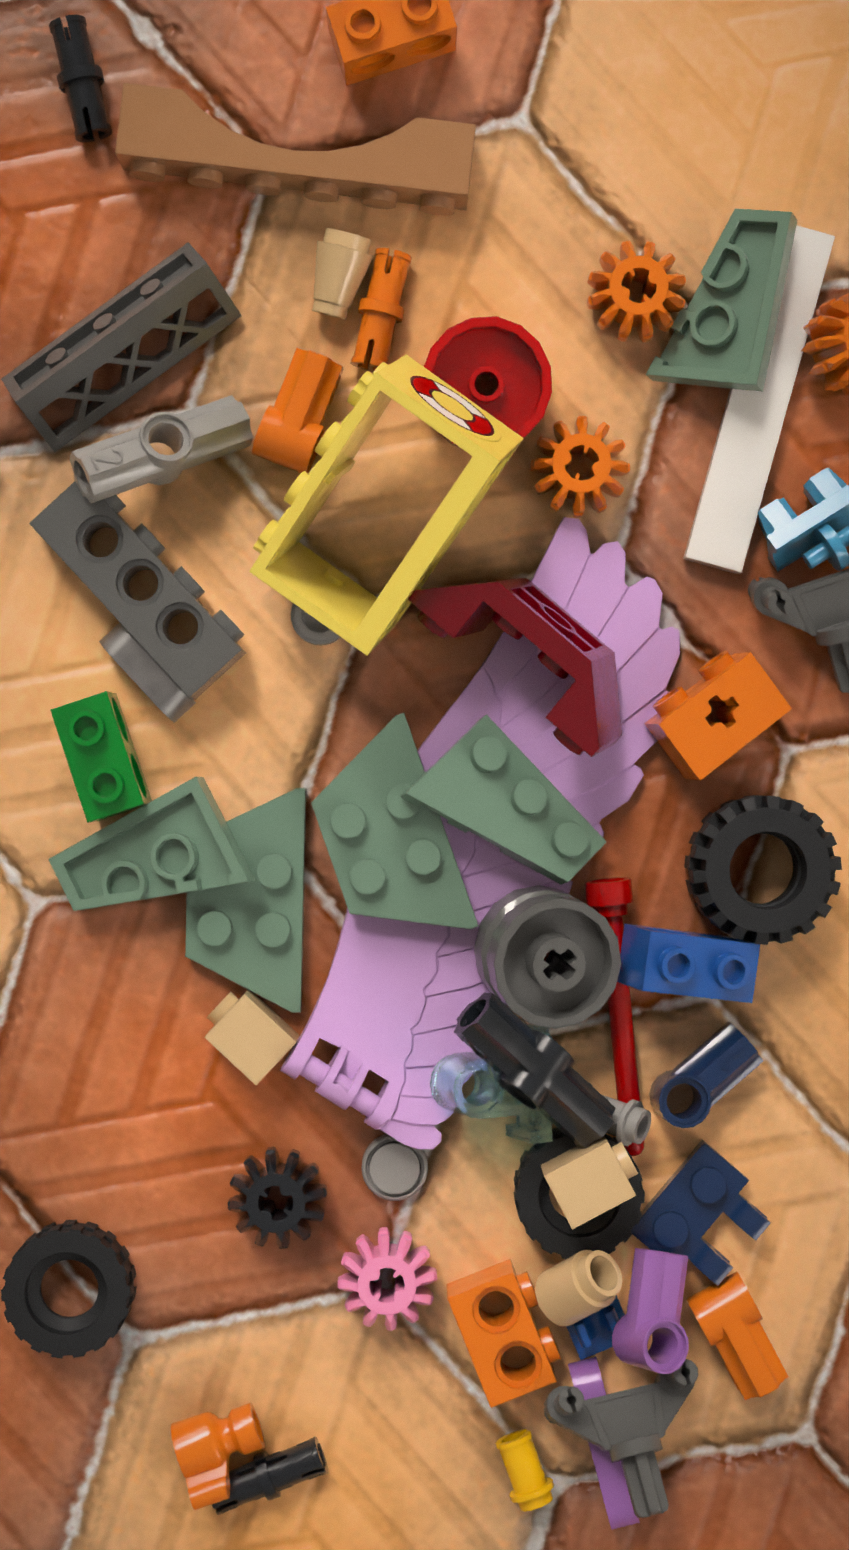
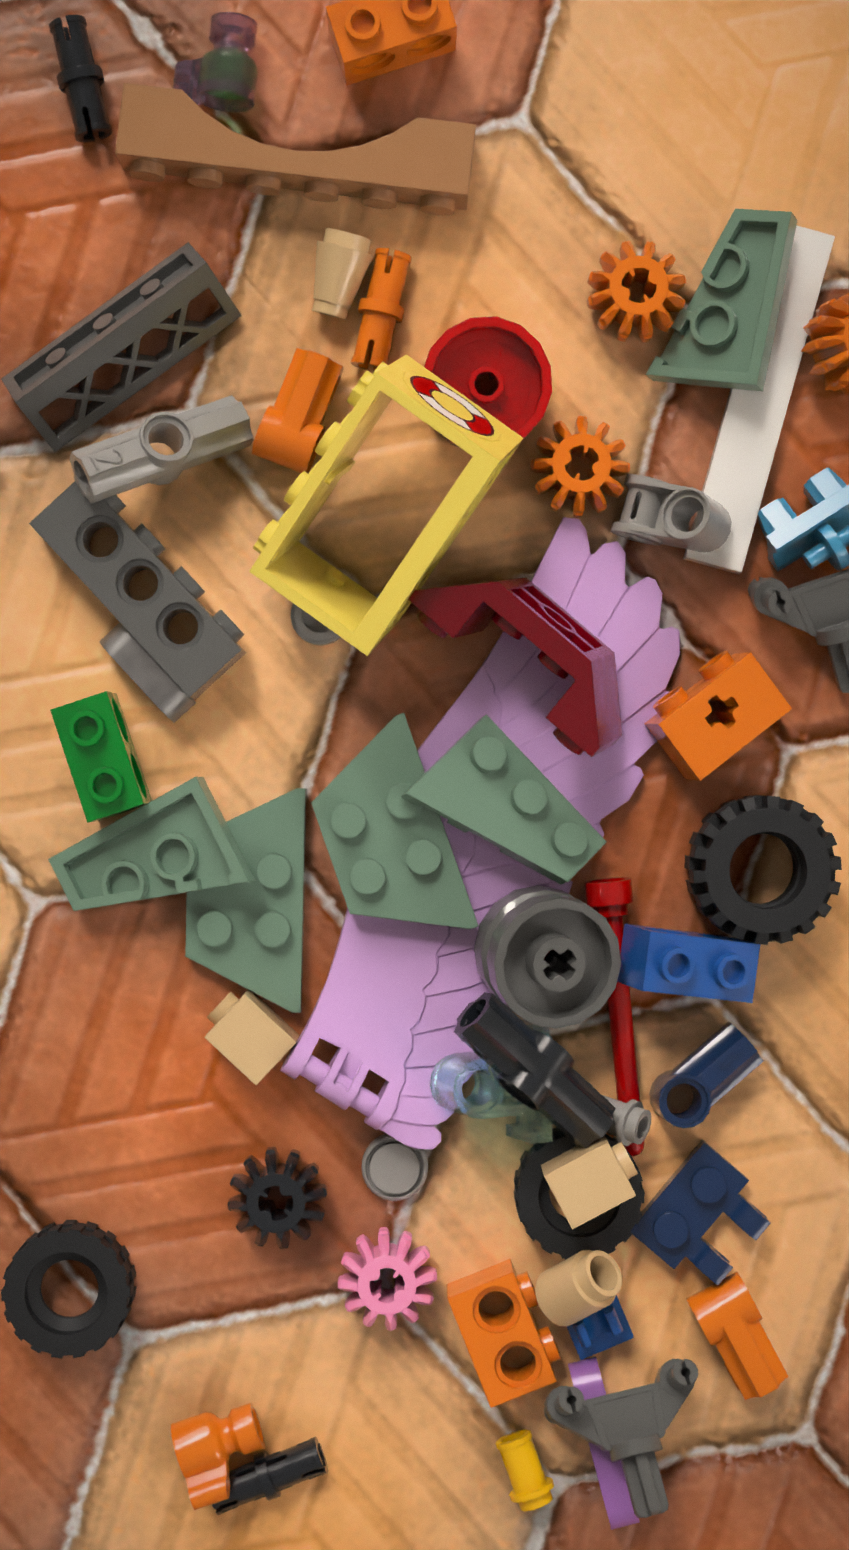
(226, 75): none -> piece
(656, 1310): medium lavender piece -> none
(662, 512): none -> light grey piece

